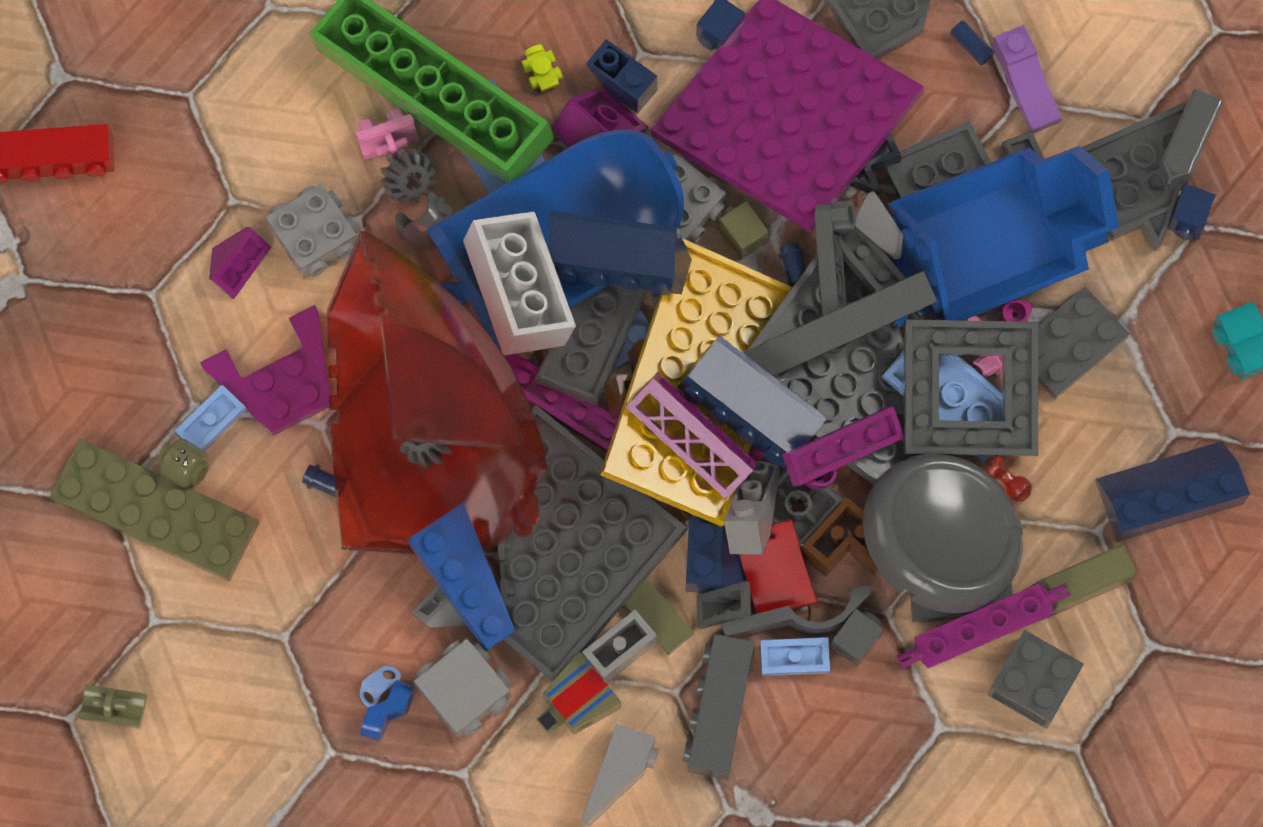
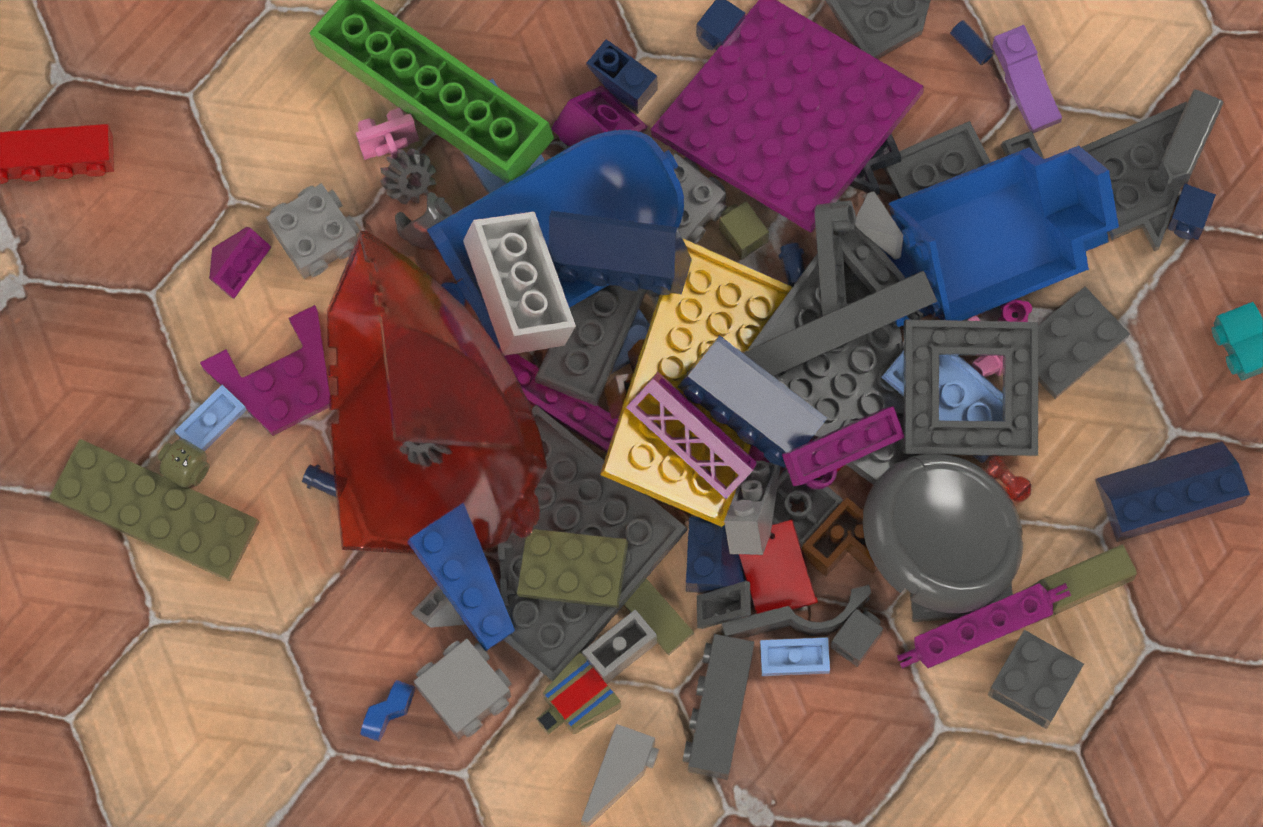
(113, 706): olive hips -> none
(377, 684): light blue piece -> none
(540, 64): neon yellow piece -> none
(573, 568): none -> olive plate

